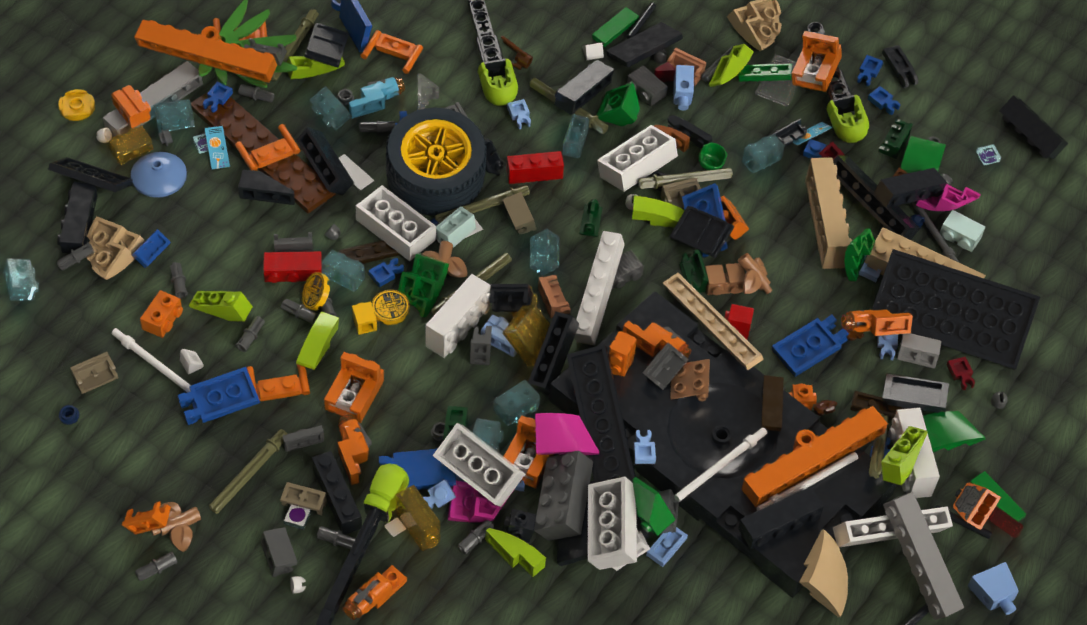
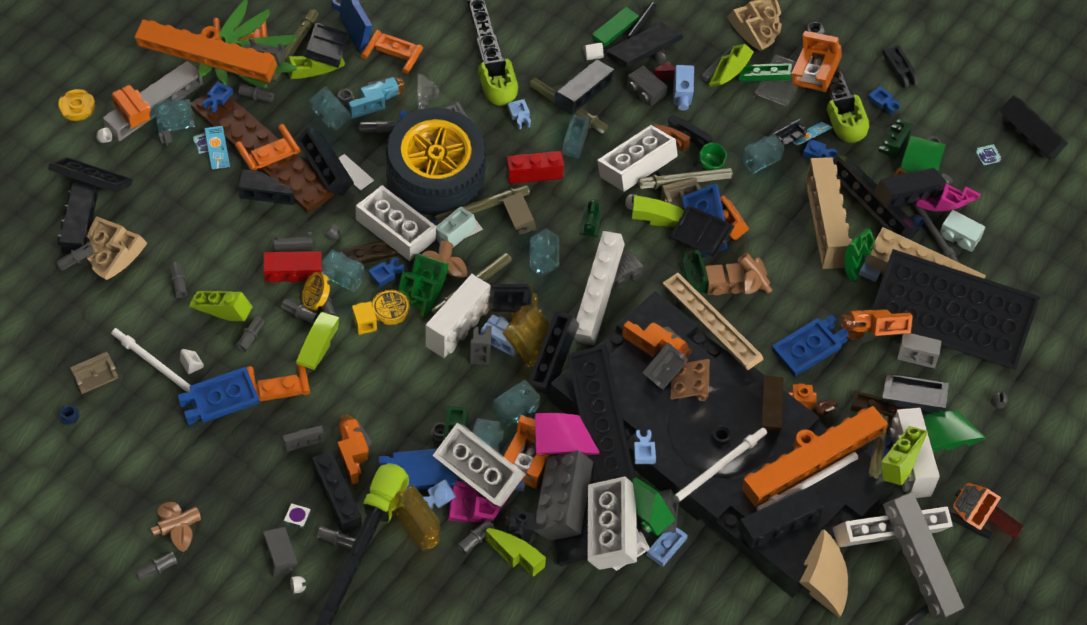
(20, 279): clear light blue brick -> none
(130, 144): clear yellow brick -> none
(147, 520): orange hinge -> none
(151, 248): blue plate -> none
(158, 174): medium blue dish -> none
(161, 314): orange brick -> none
(272, 446): olive axle -> none
(304, 497): dark tan hinge -> none
(359, 374): orange brick -> none
(374, 592): orange plate -> none
(395, 527): white sticker -> none
(493, 162): black hinge -> none
(523, 59): reddish brown plant -> none
(552, 295): nougat hinge -> none
(620, 106): green slope -> none
(622, 353): orange brick -> none
(680, 57): nougat hinge -> none
(740, 318): red brick -> none
(831, 151): dark red slope -> none
(869, 68): blue plate -> none
(888, 344): light blue plate -> none
(961, 370): dark red plate -> none
(995, 588): light blue torso -> none
(1005, 503): green tile -> none

